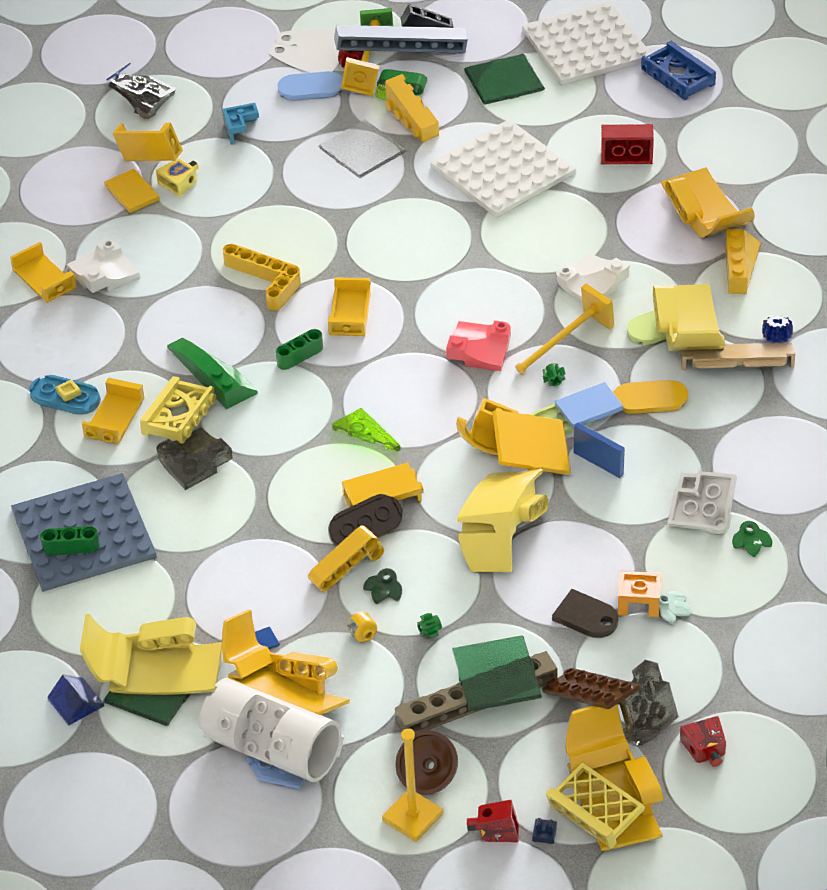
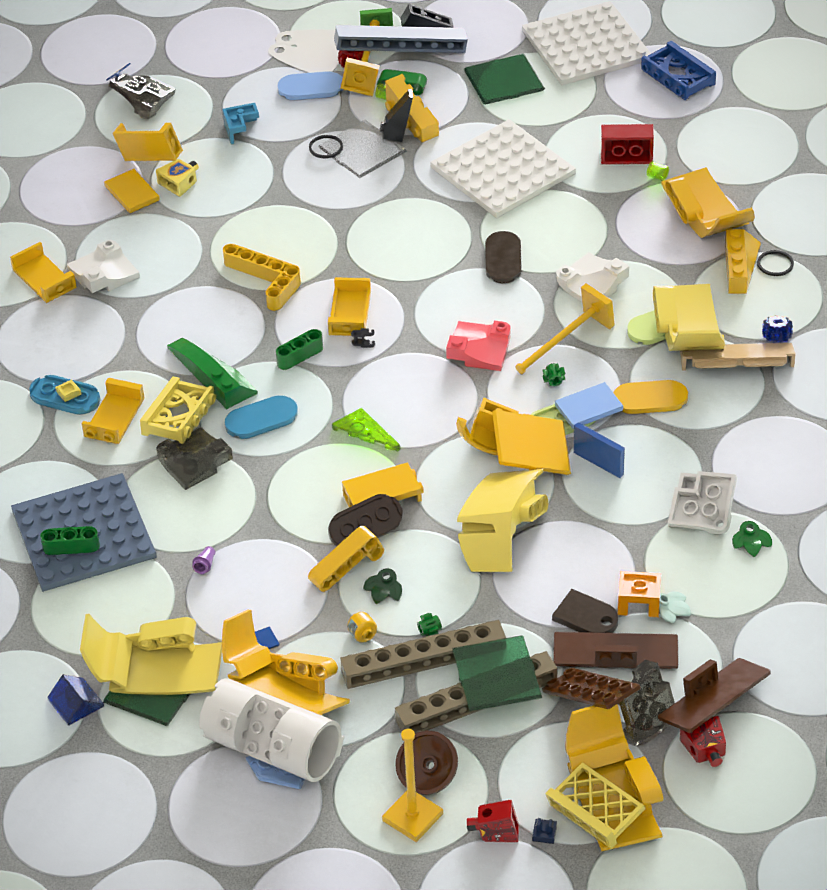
(203, 561): none -> medium lavender cone
(261, 417): none -> dark azure tile
(325, 156): none -> black piece
(362, 341): none -> black piece
(396, 119): none -> black slope
(414, 655): none -> dark tan brick
(503, 256): none -> dark brown tile
(615, 649): none -> reddish brown bracket
(657, 171): none -> clear neon green beam
(712, 691): none -> reddish brown bracket
(775, 273): none -> black piece

